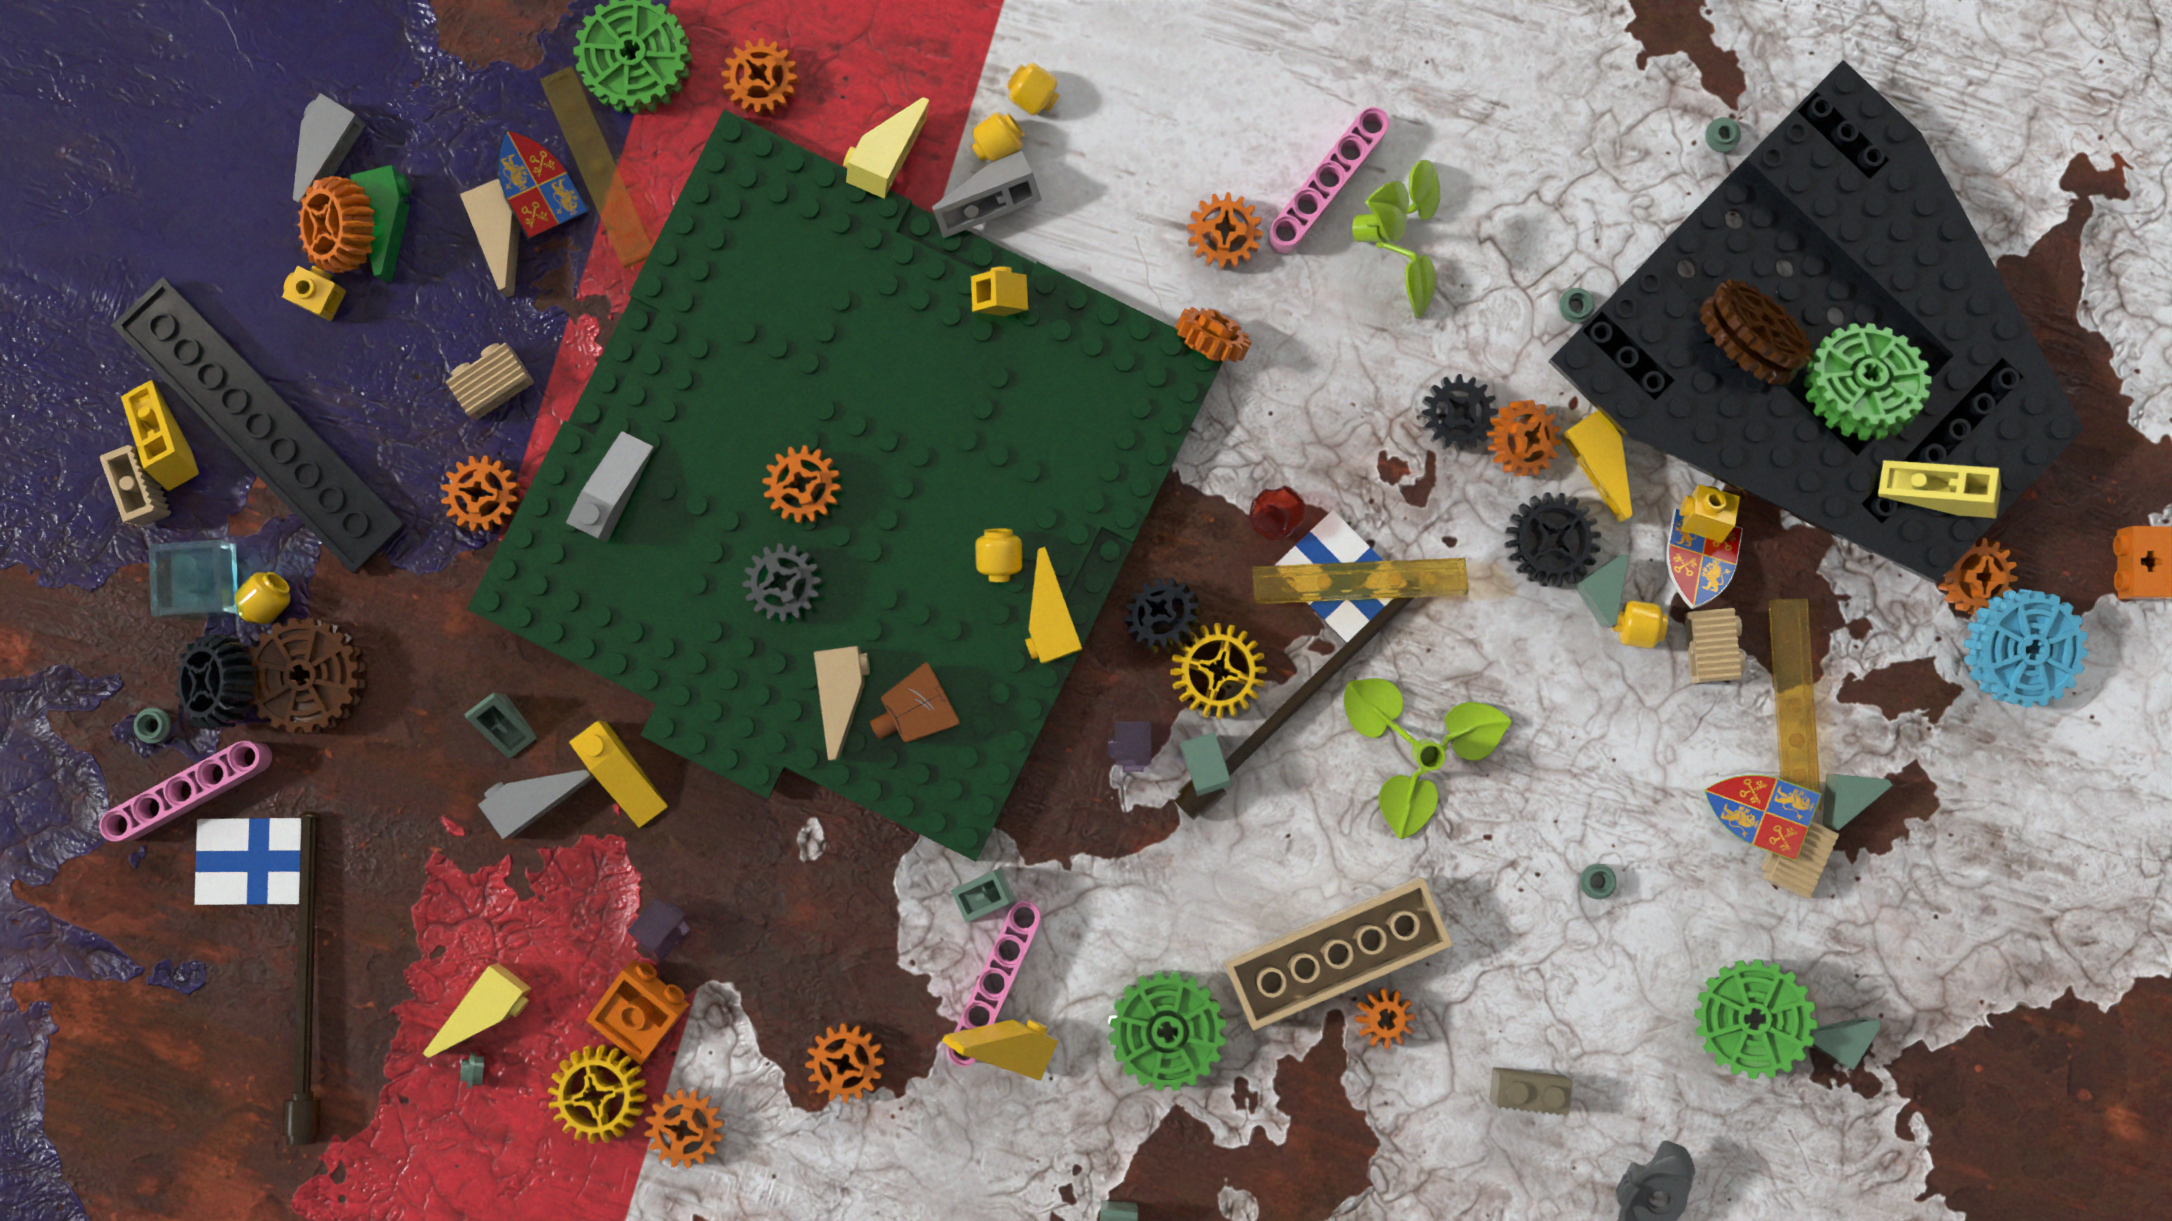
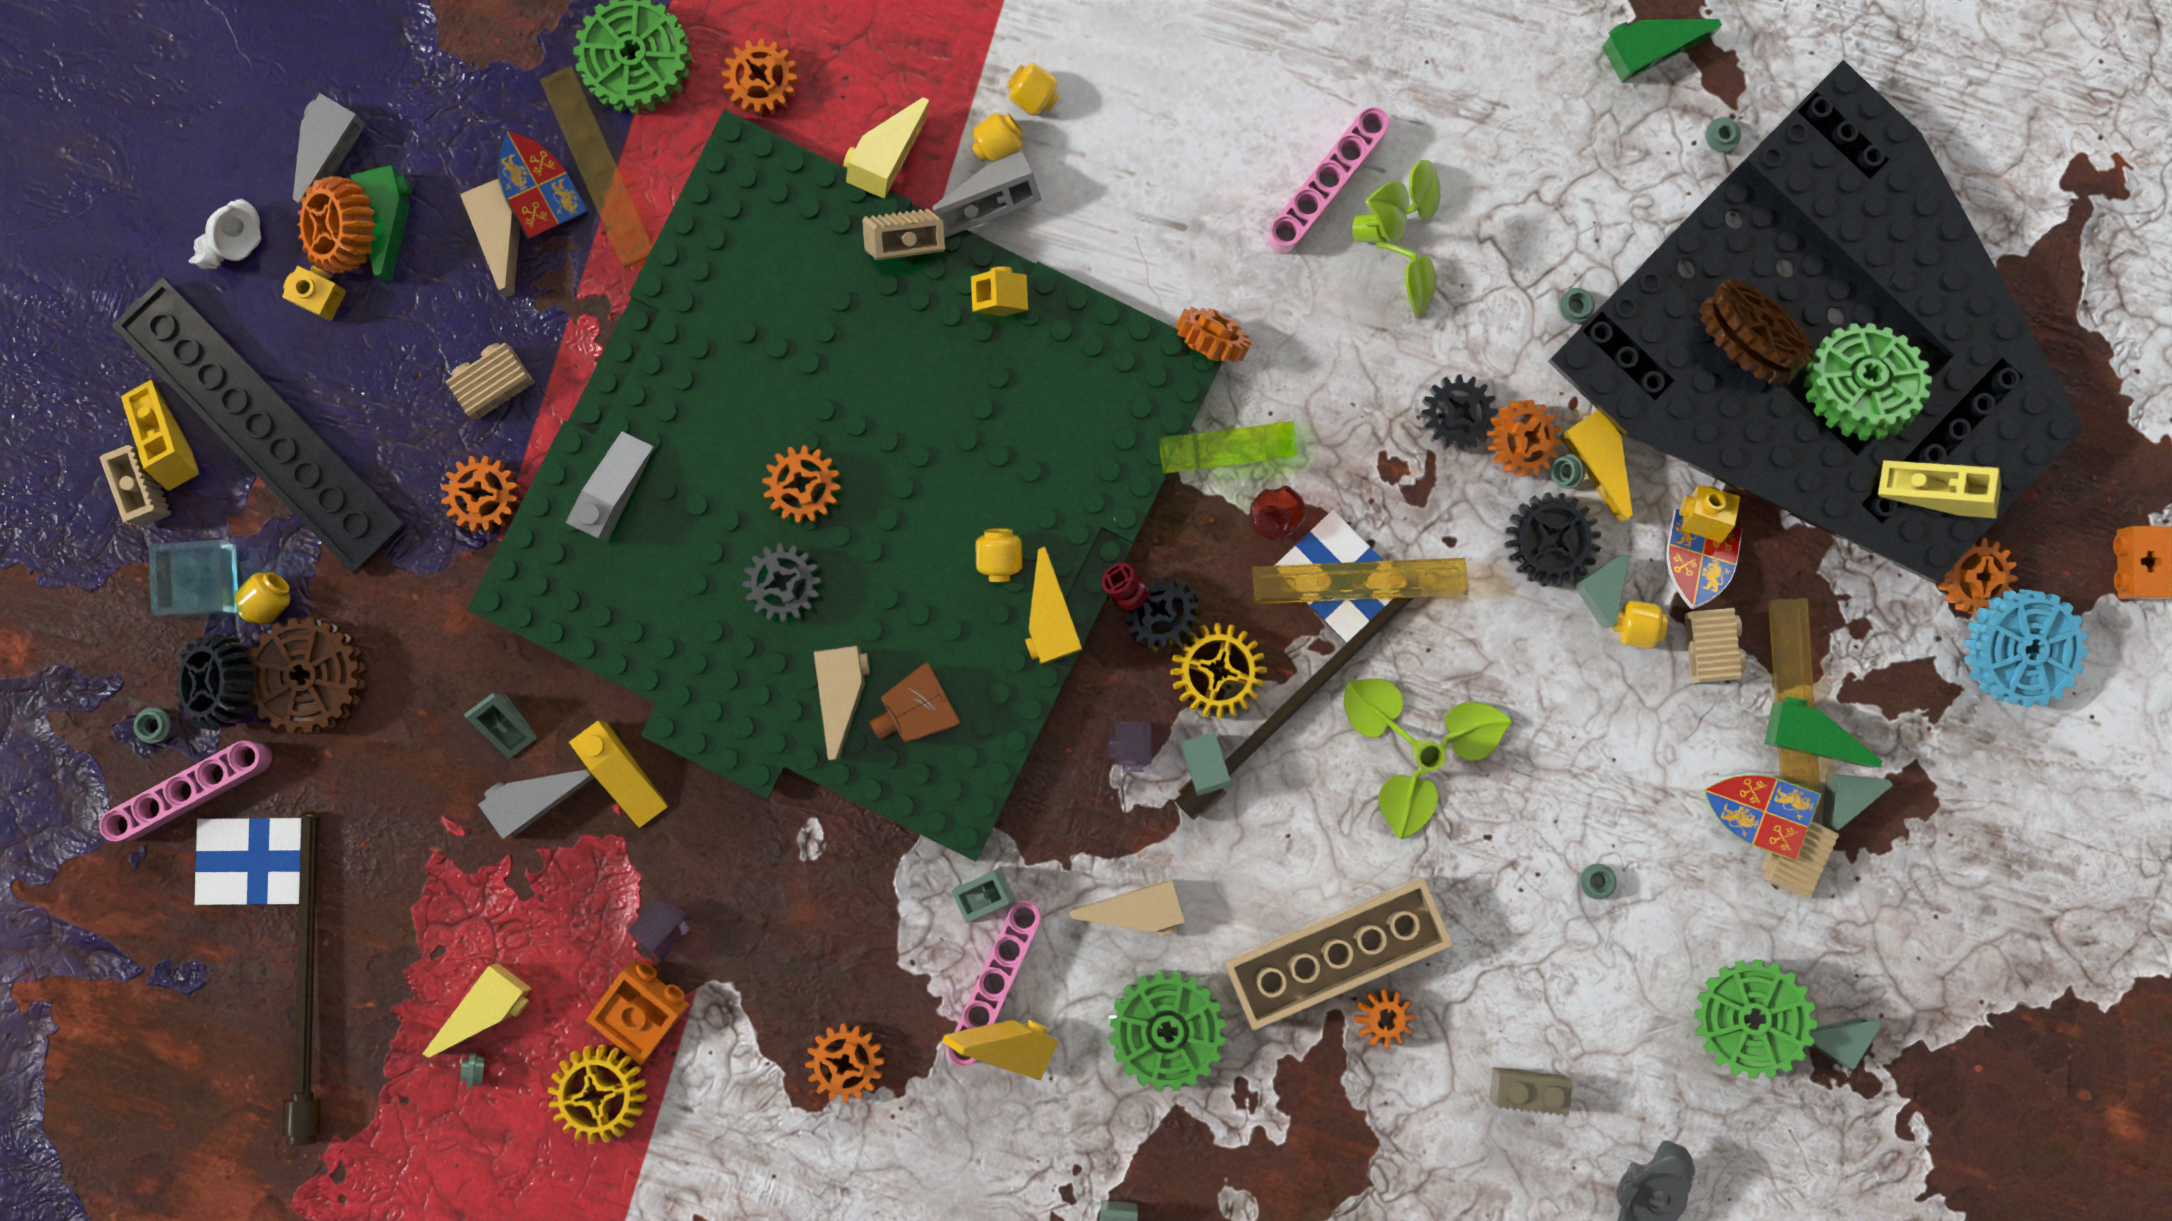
(228, 234): none -> white hair
(680, 1142): orange gear -> none
(903, 234): none -> tan brick
(1125, 586): none -> dark red wheel
(1142, 909): none -> tan slope
(1228, 447): none -> clear neon green slope
(1237, 231): orange gear -> none
(1560, 467): none -> sand green plate
(1651, 42): none -> green slope
(1811, 732): none -> green slope

